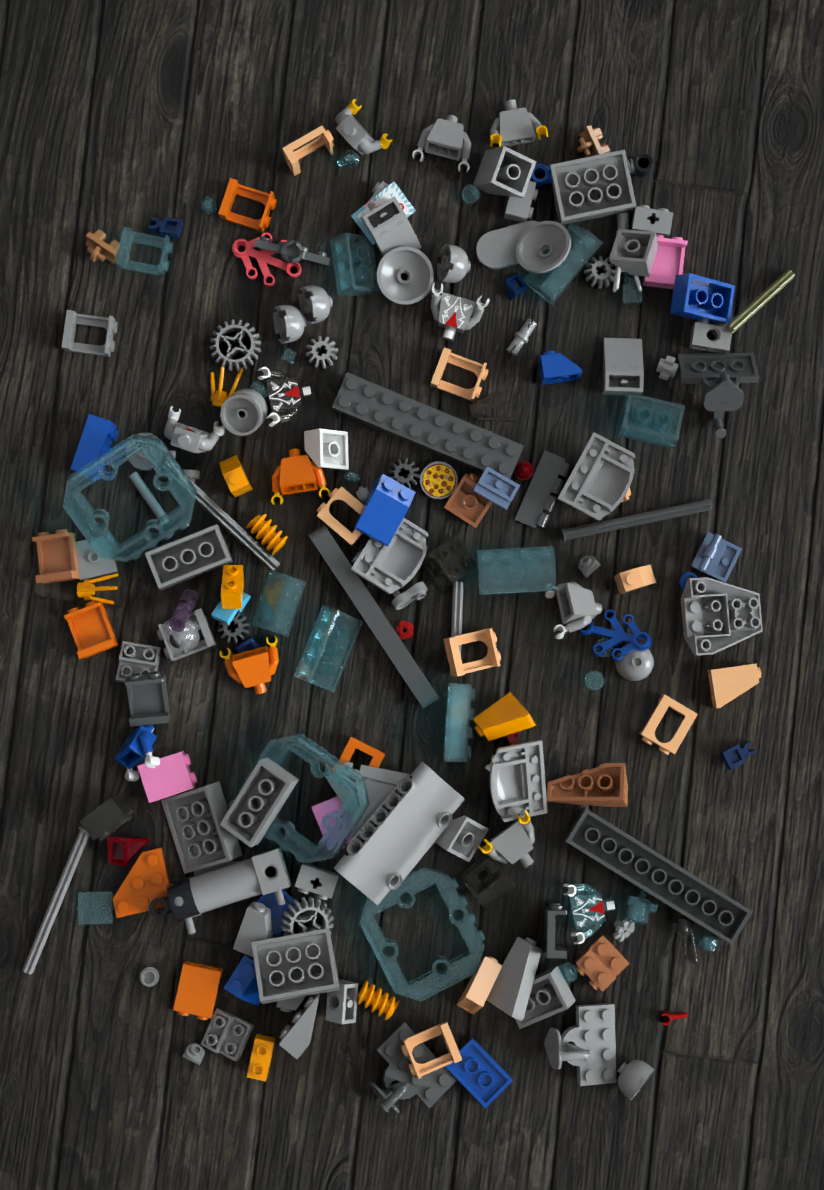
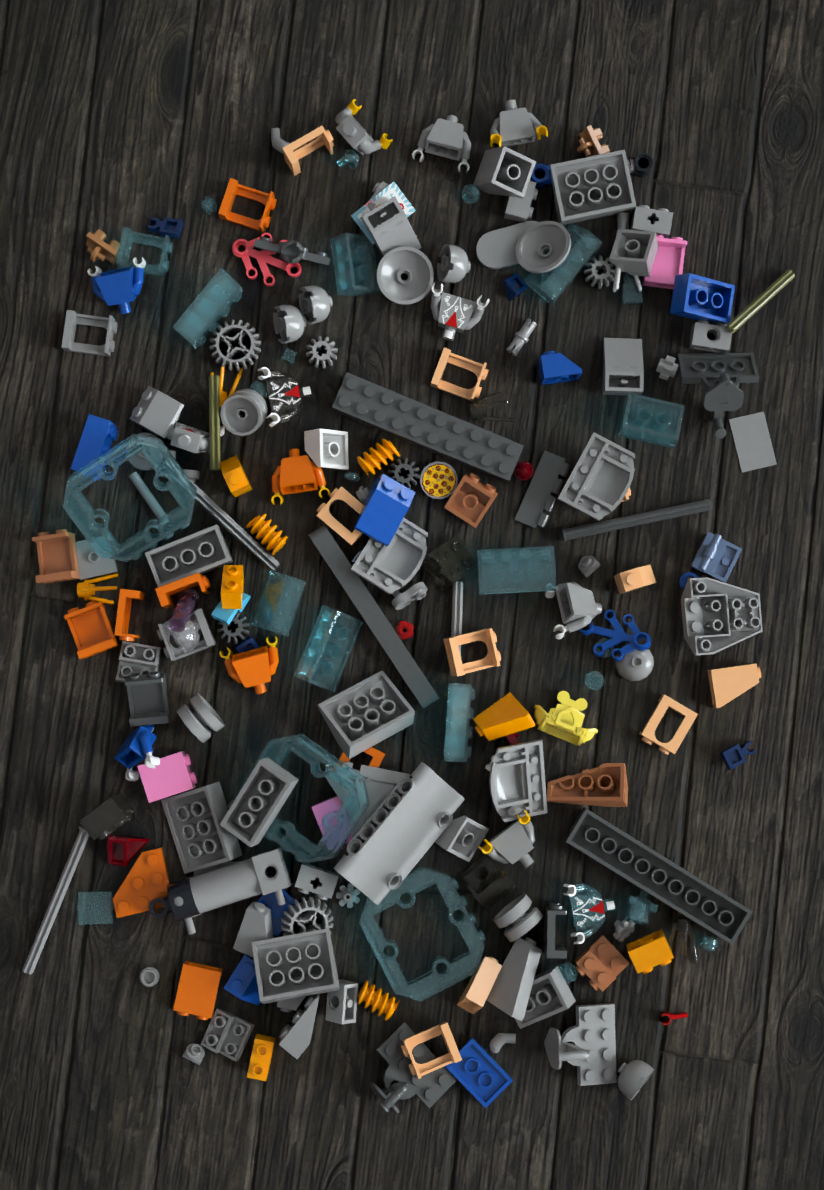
(118, 285): none -> blue torso
(123, 613): none -> orange panel
(156, 412): none -> light grey slope
(164, 593): none -> orange panel
(198, 719): none -> light grey wheel
(208, 308): none -> clear light blue slope
(214, 422): none -> olive axle
(277, 142): none -> light grey arm
(349, 890): none -> light grey plant
(366, 714): none -> light grey slope
(377, 456): none -> light orange piece
(496, 488): sand blue plate -> none
(500, 1039): none -> light grey arm
(518, 917): none -> light grey wheel
(565, 720): none -> light yellow piece
(650, 952): none -> light orange brick
(752, 441): none -> light grey sticker

